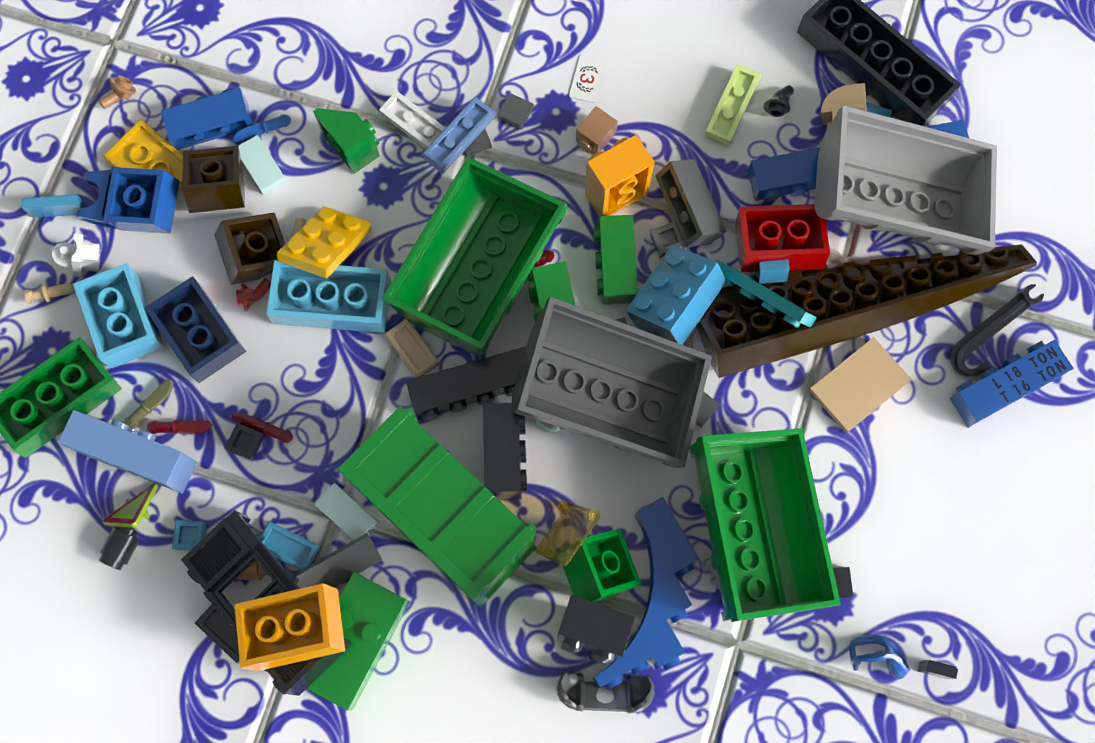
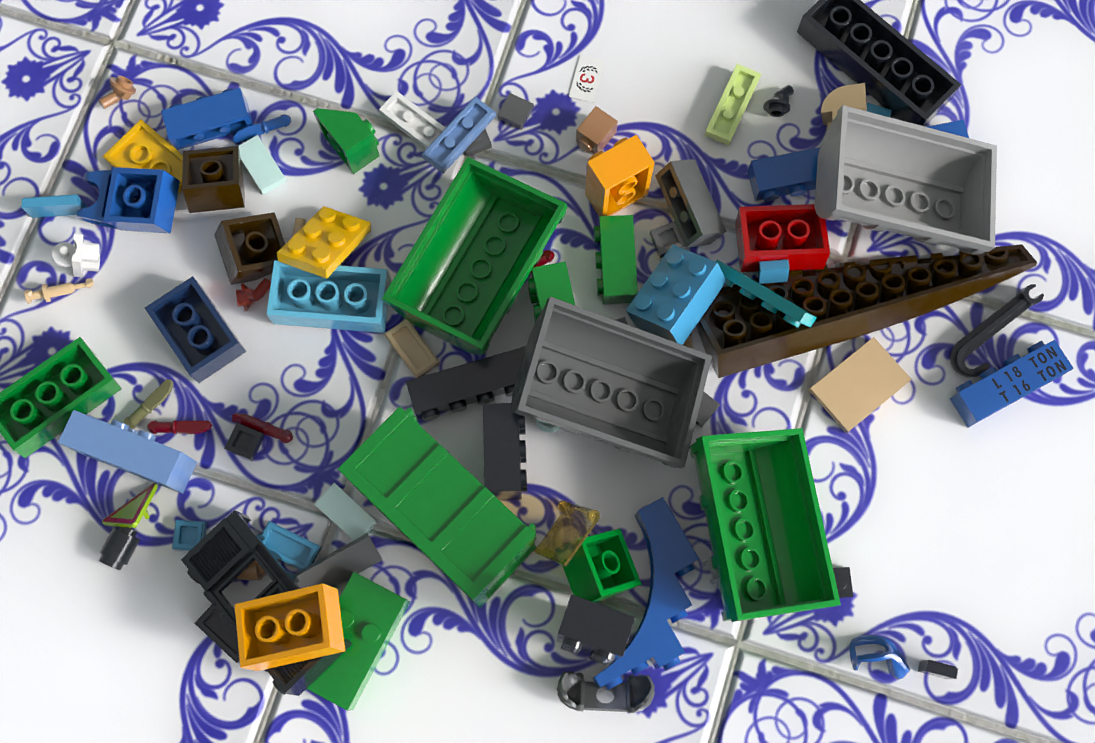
(117, 315): medium azure brick -> none

